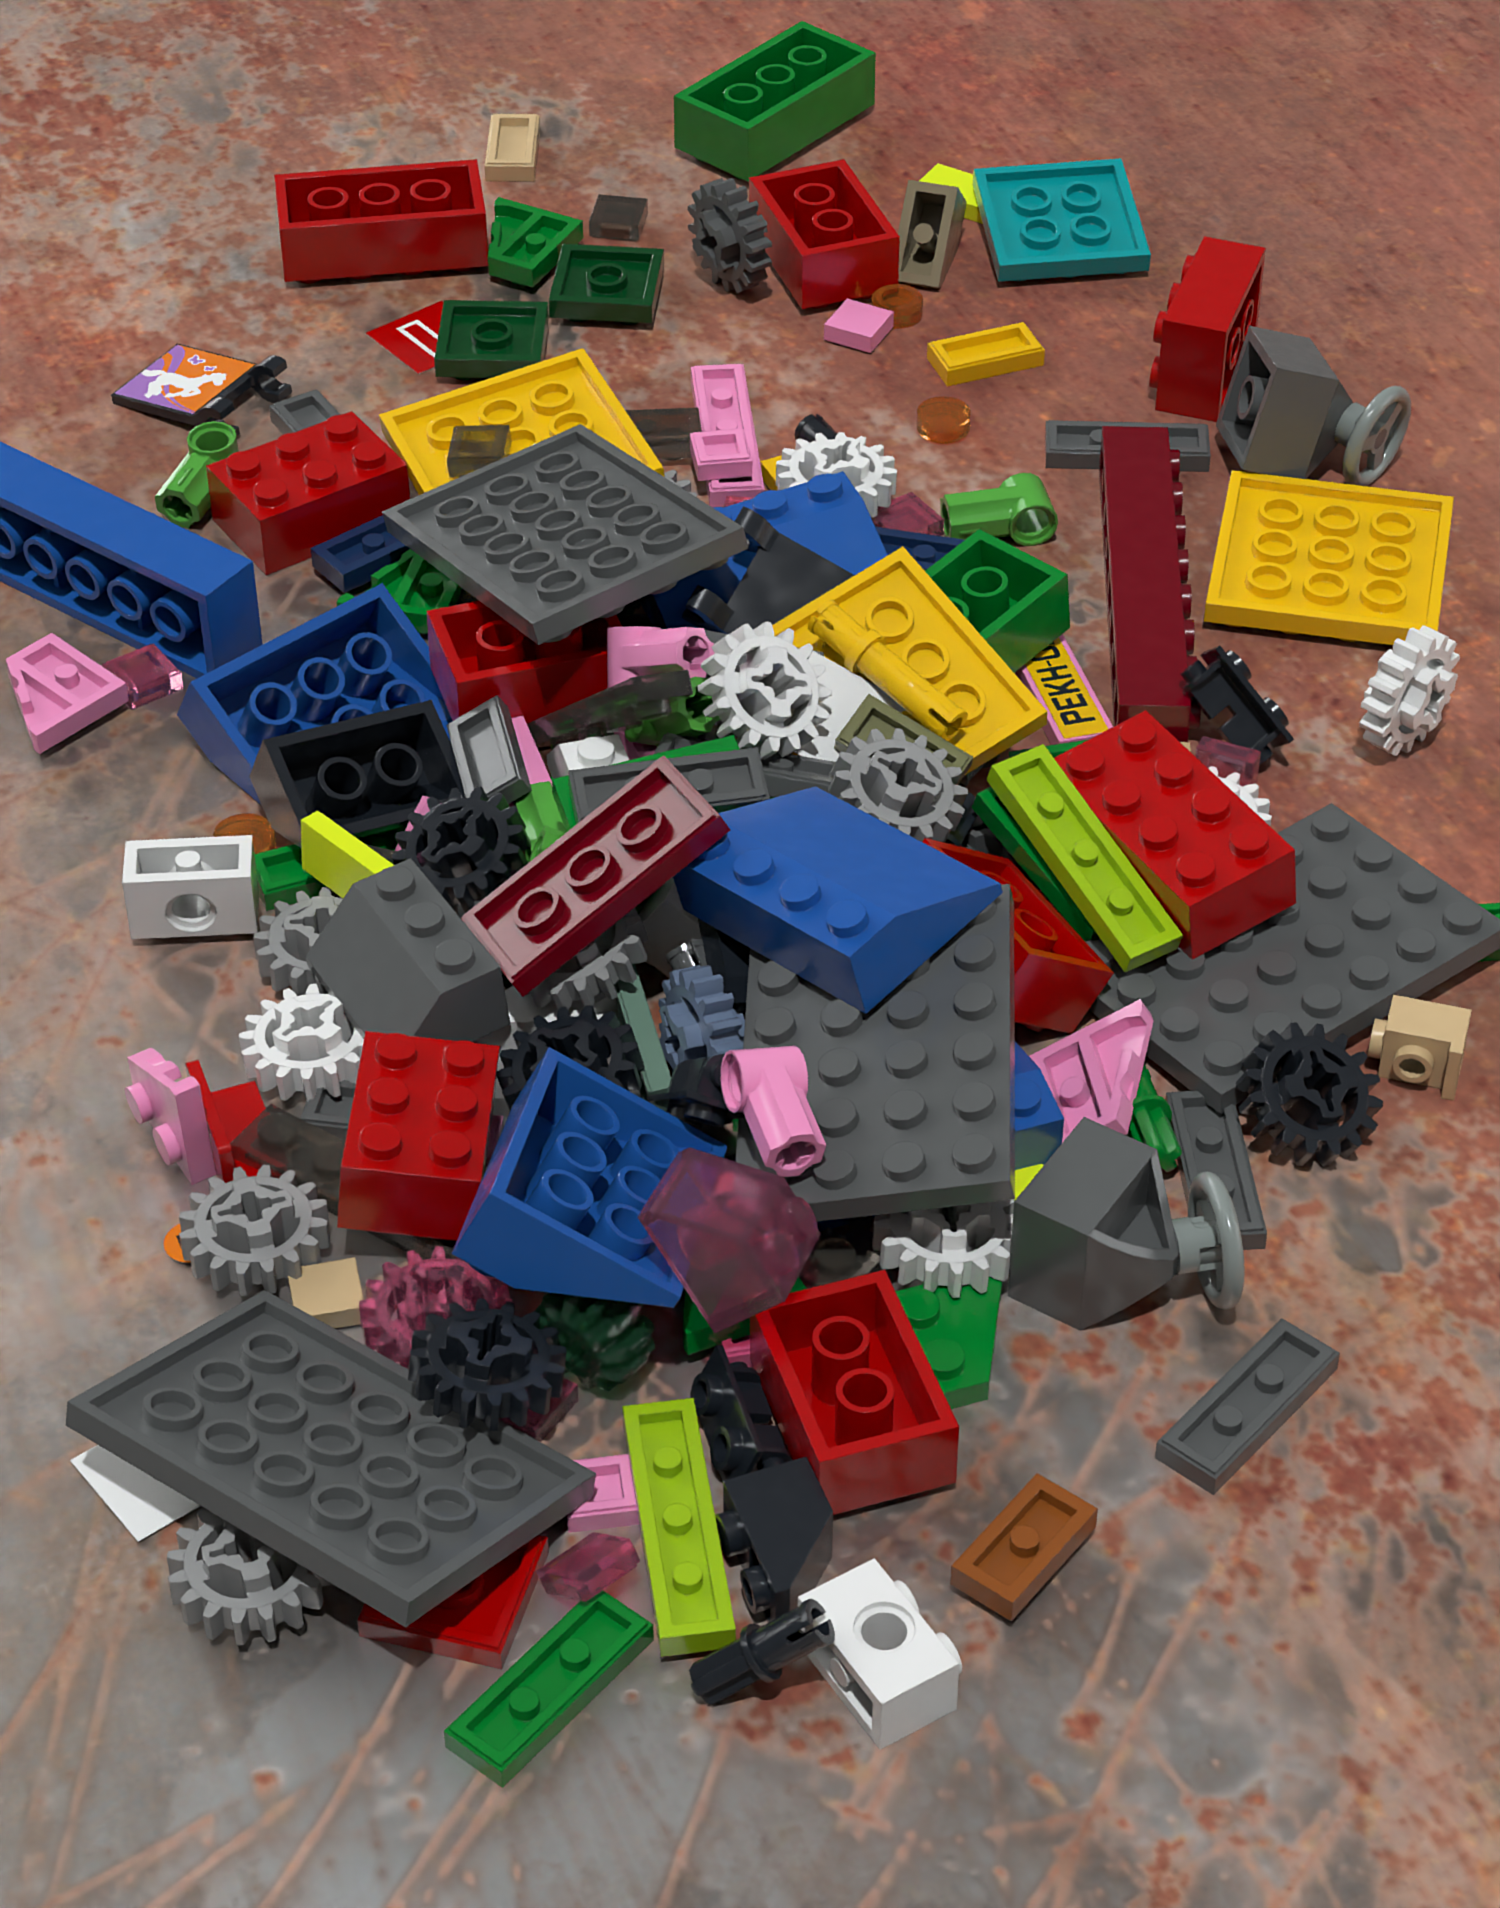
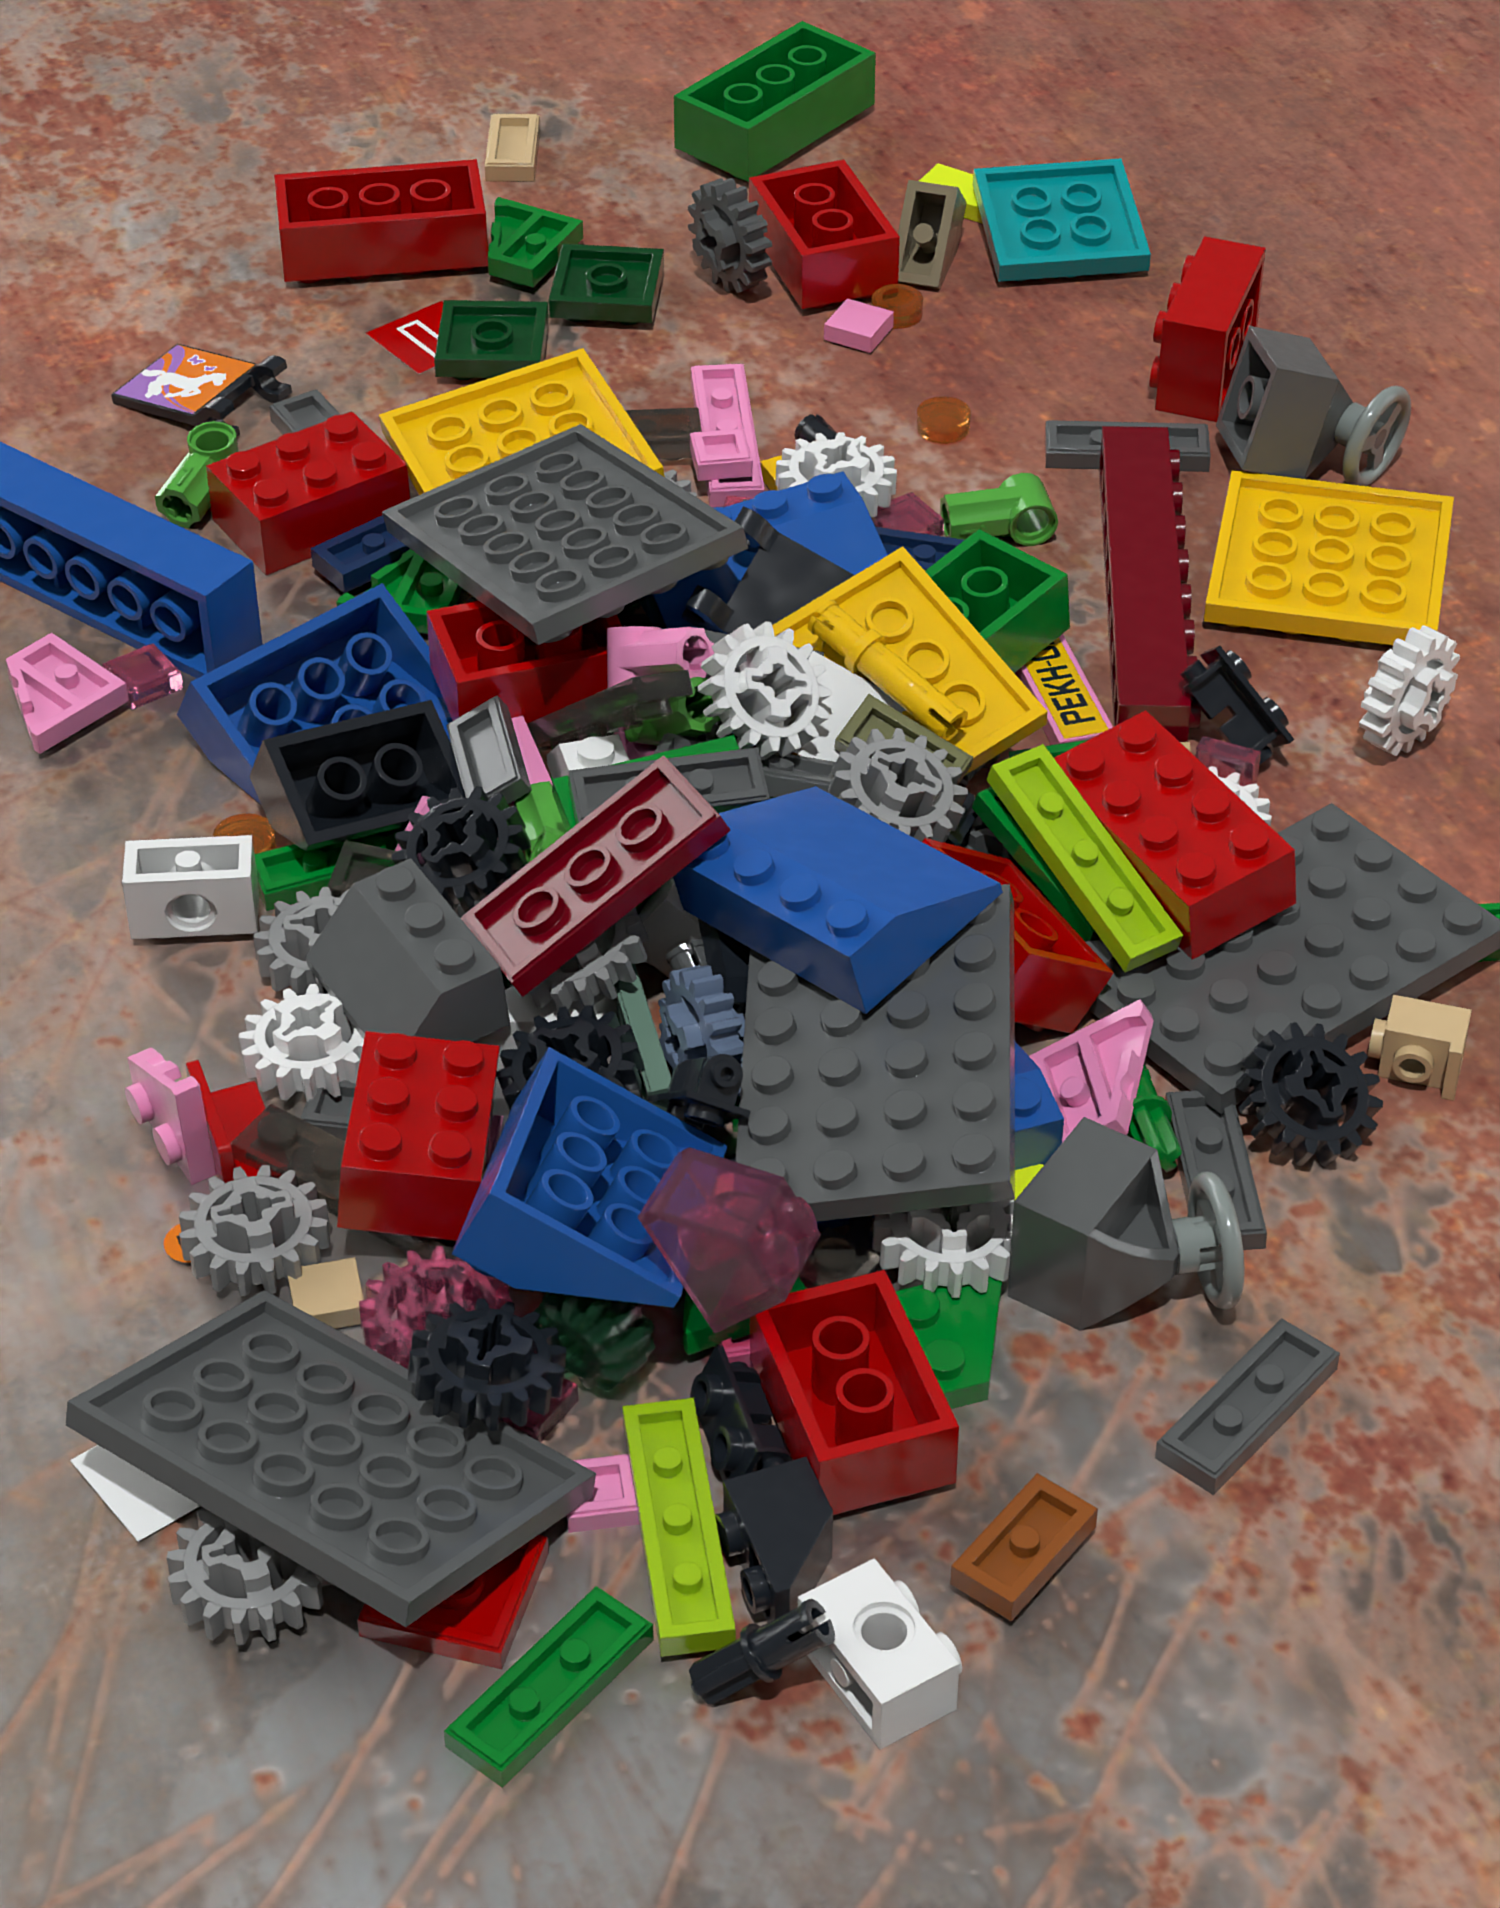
(336, 855): neon yellow tile -> none
(477, 447): clear smoke tile -> none
(588, 1566): clear pink tile -> none
(618, 217): clear smoke tile -> none
(772, 1094): bright pink piece -> none
(985, 354): yellow tile -> none

